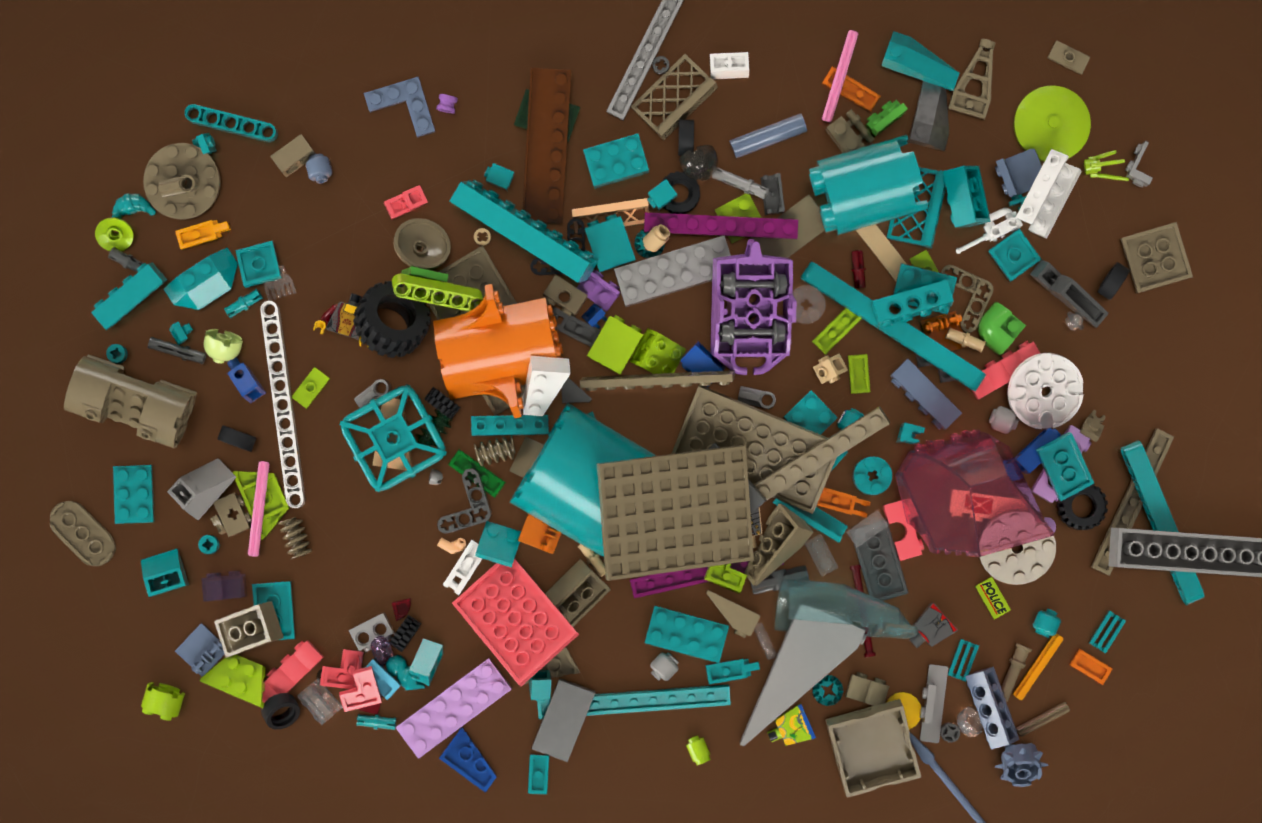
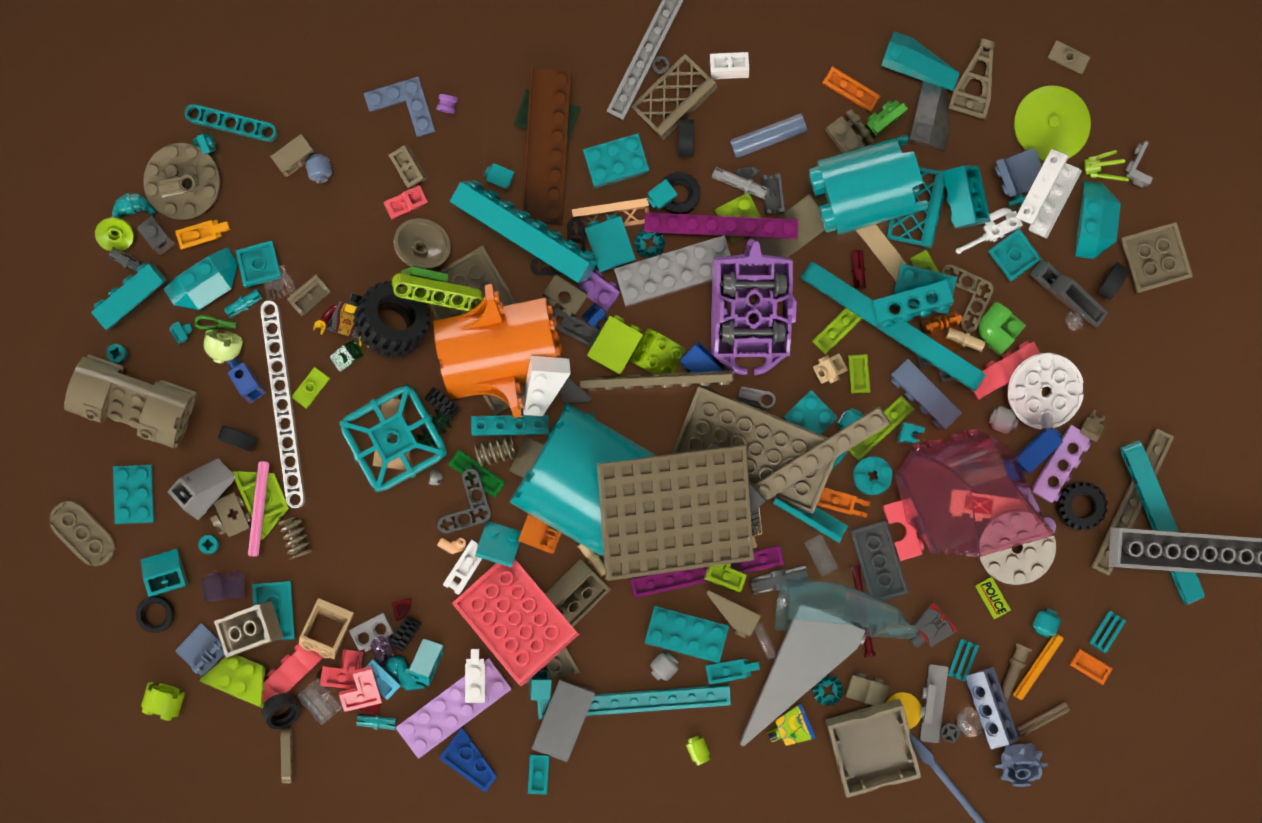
(156, 235): none -> dark grey torso
(169, 614): none -> black tyre
(185, 353): dark grey pin -> none
(220, 324): none -> bright green piece
(286, 755): none -> dark tan beam
(309, 295): none -> dark tan hinge
(330, 611): none -> tan window
(346, 355): none -> clear green bracket
(372, 392): light grey piece -> none
(408, 166): none -> dark tan hinge
(475, 678): none -> white hinge
(482, 230): tan bush -> none
(656, 238): tan brick -> none
(700, 163): clear smoke cylinder -> none
(747, 172): none -> dark grey tile
(782, 539): dark tan wedge -> none
(815, 298): clear plate -> none
(840, 76): bright pink axle -> none
(867, 528): clear plate -> none
(895, 413): none -> lime tile
(1065, 466): teal plate -> none
(1097, 220): none -> teal wedge

